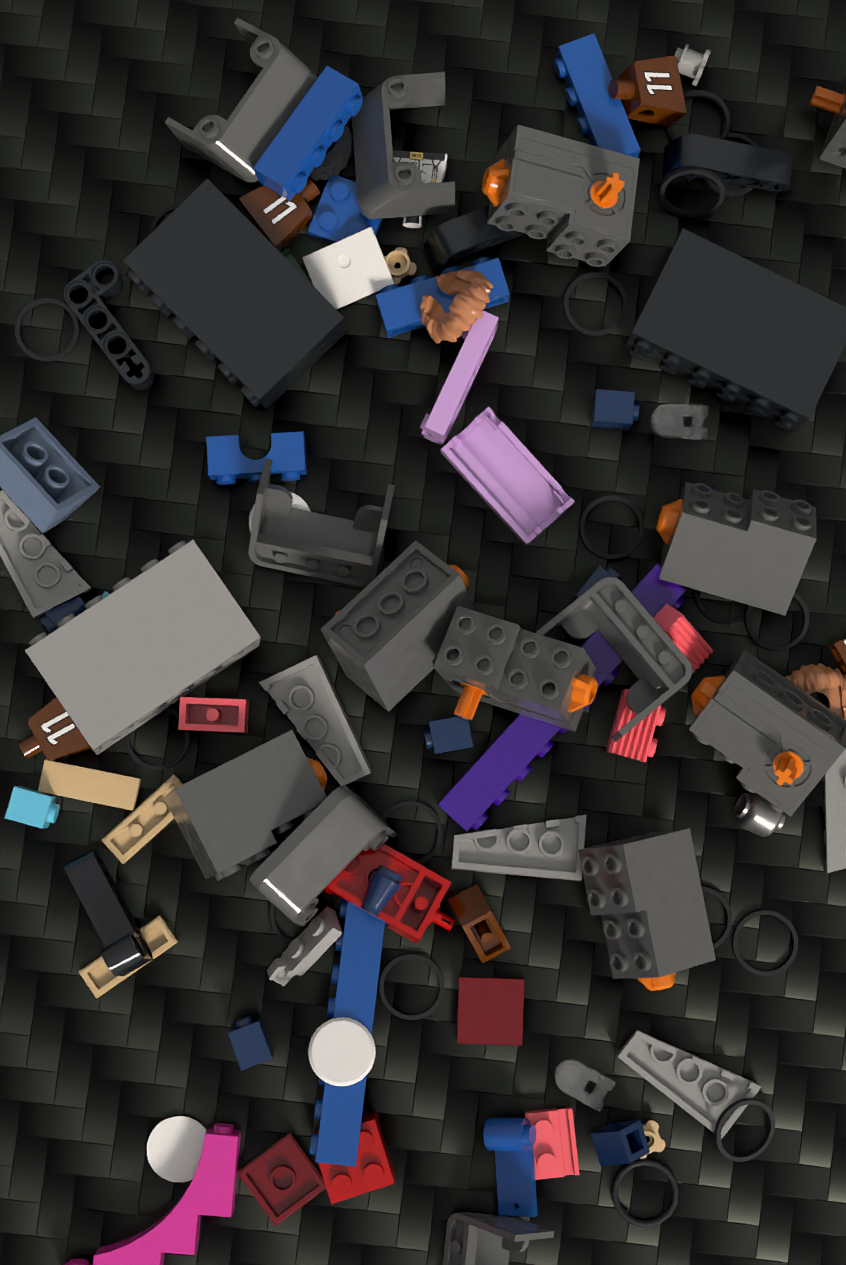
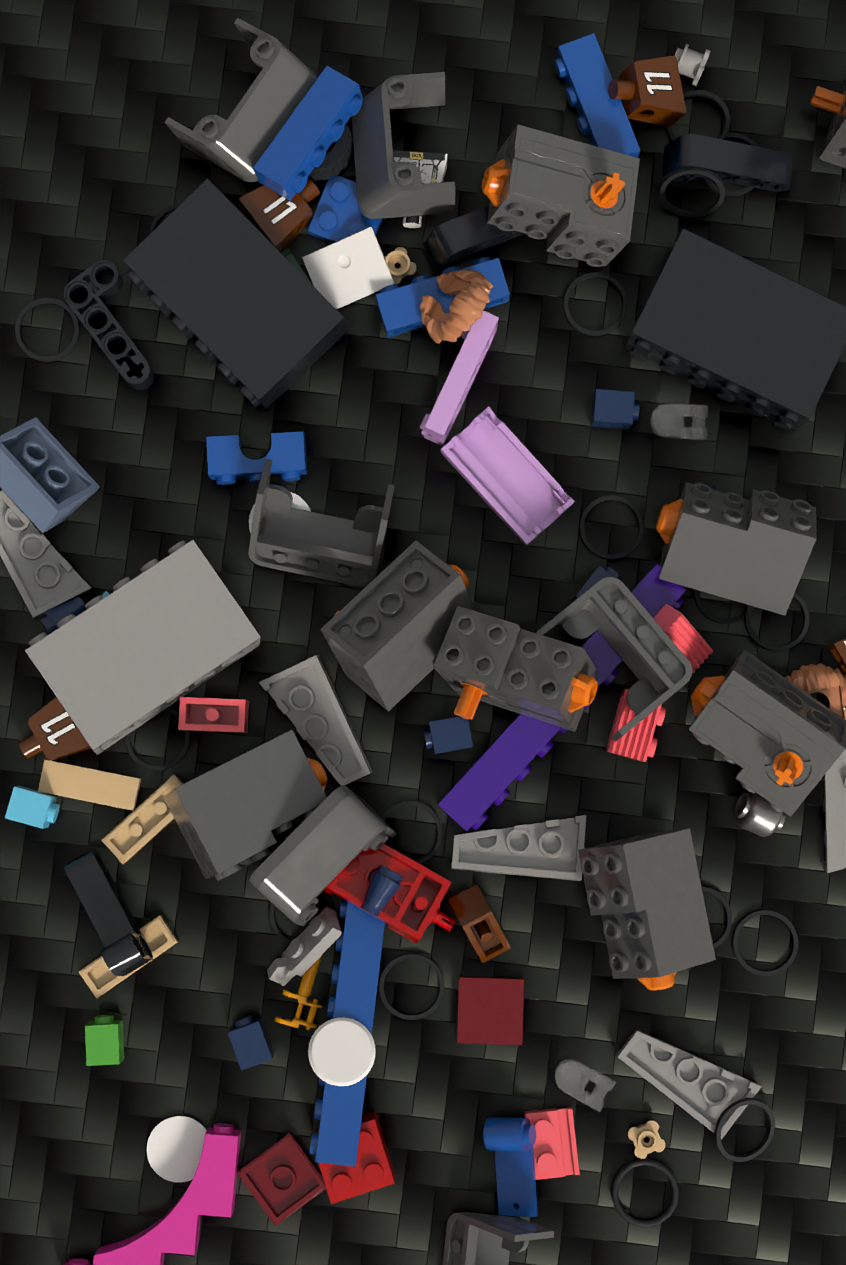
(104, 1041): none -> bright green brick
(304, 991): none -> light orange piece
(620, 1143): dark blue brick -> none

